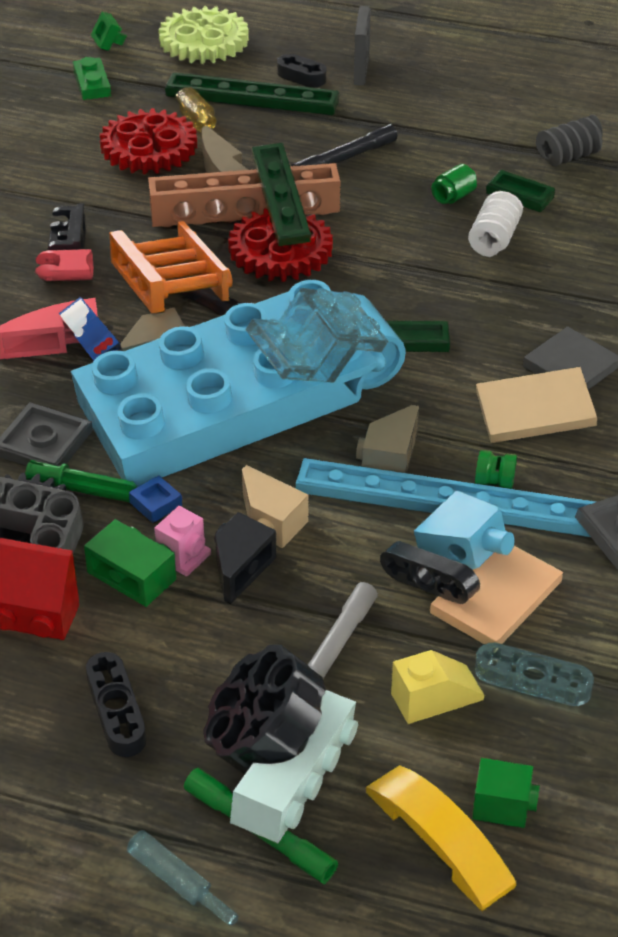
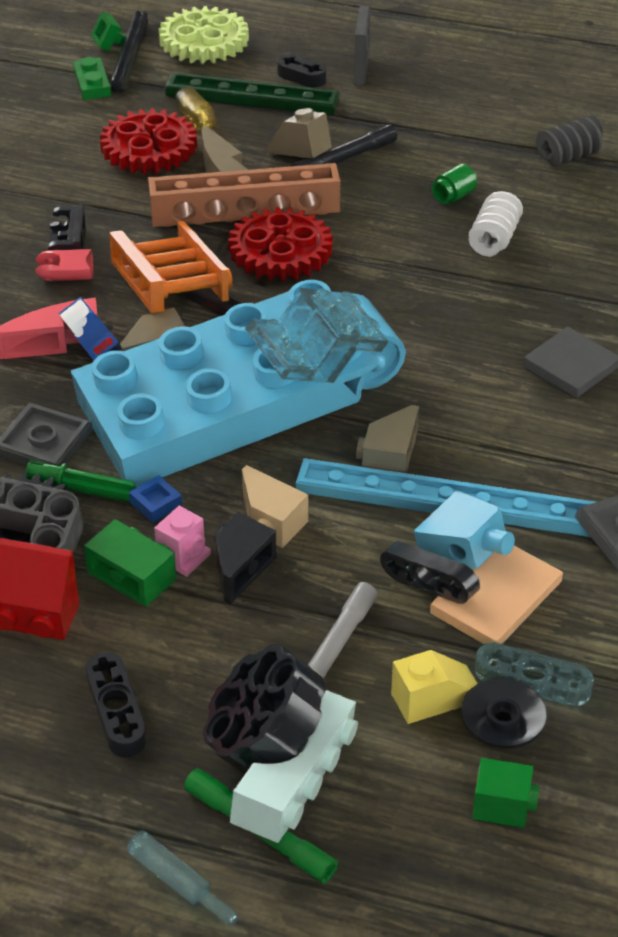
(129, 51): none -> black axle
(281, 194): dark green tile -> none
(302, 135): none -> dark tan slope
(423, 335): dark green tile -> none
(447, 831): yellow slope -> none
(489, 464): green wheel -> none
(506, 700): none -> black dish
(529, 192): dark green tile -> none
(536, 405): tan tile -> none

